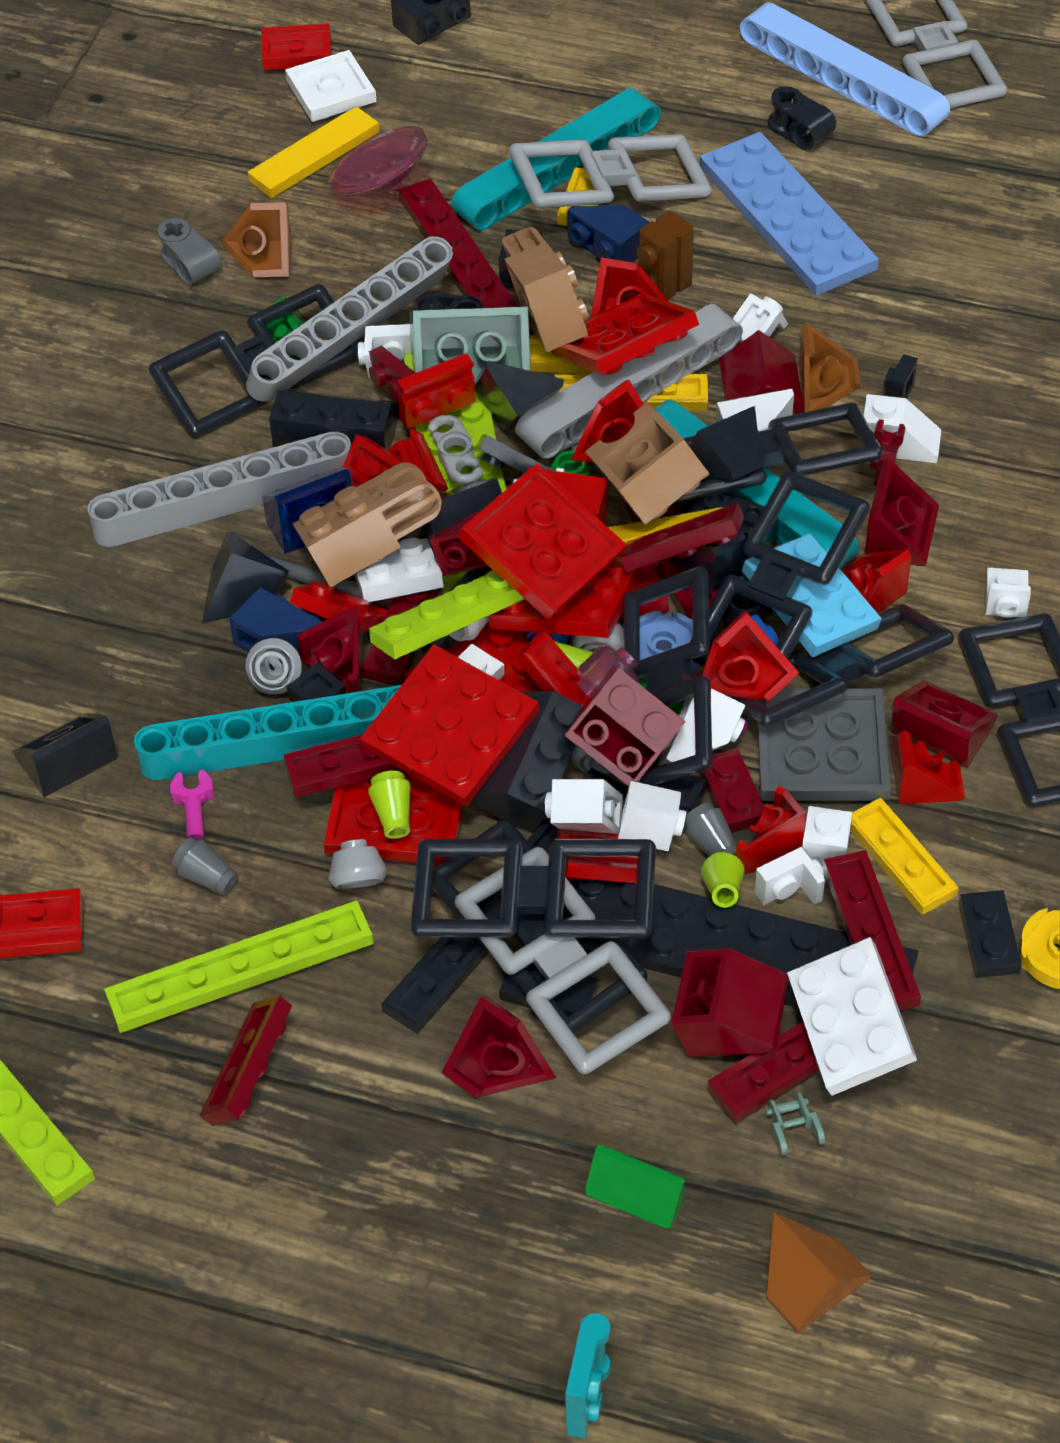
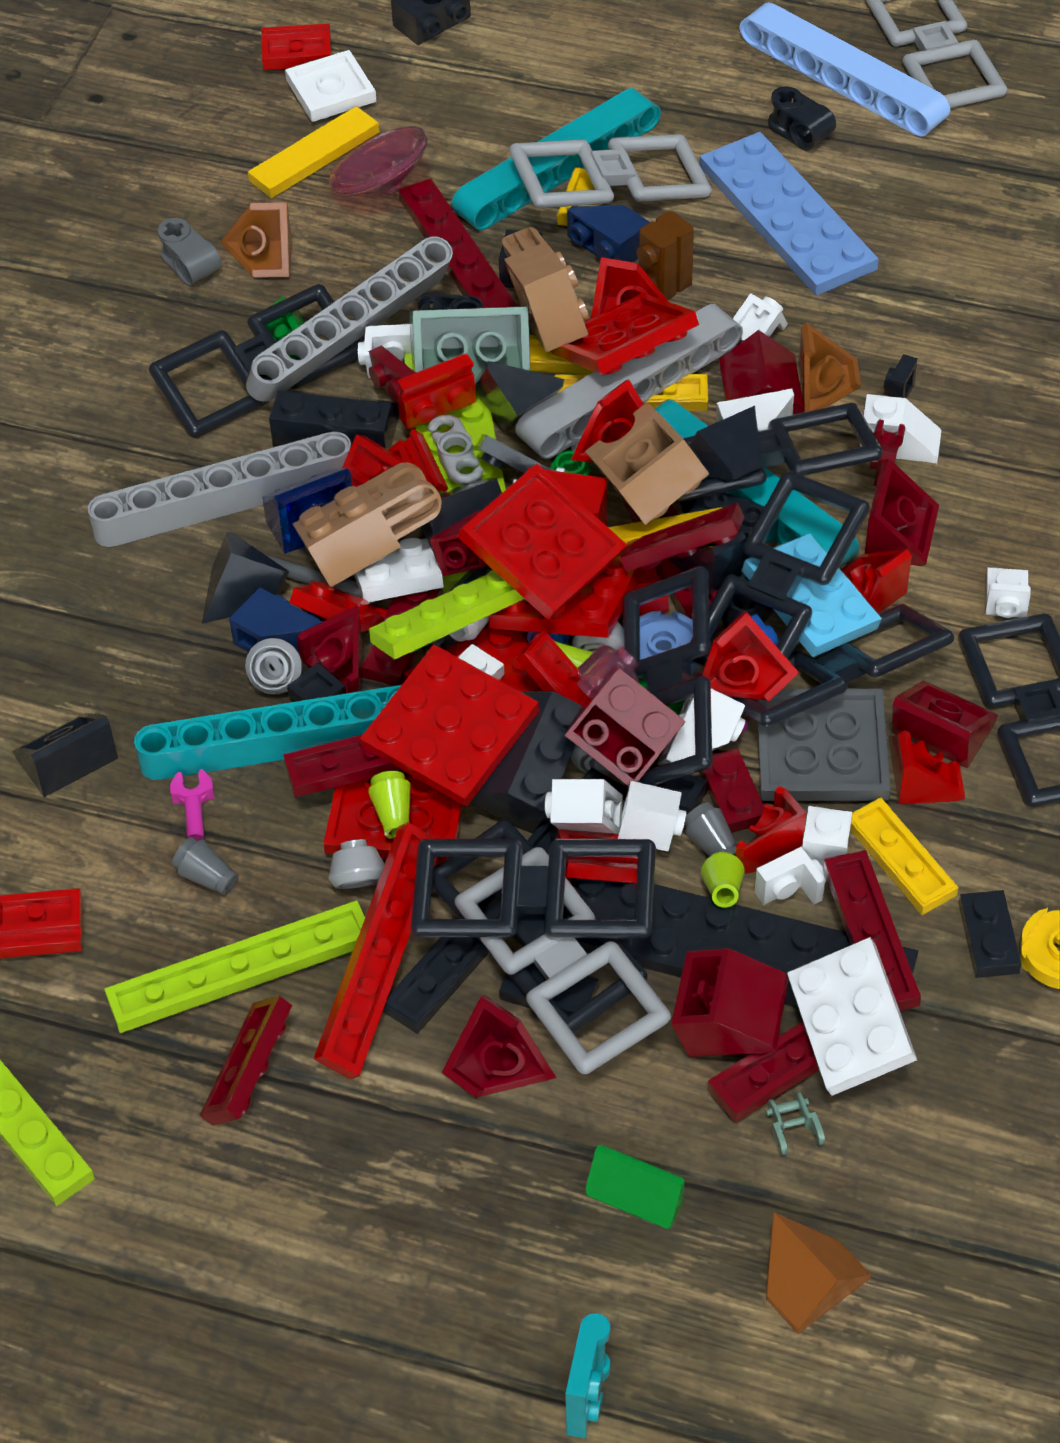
(373, 960): none -> red plate

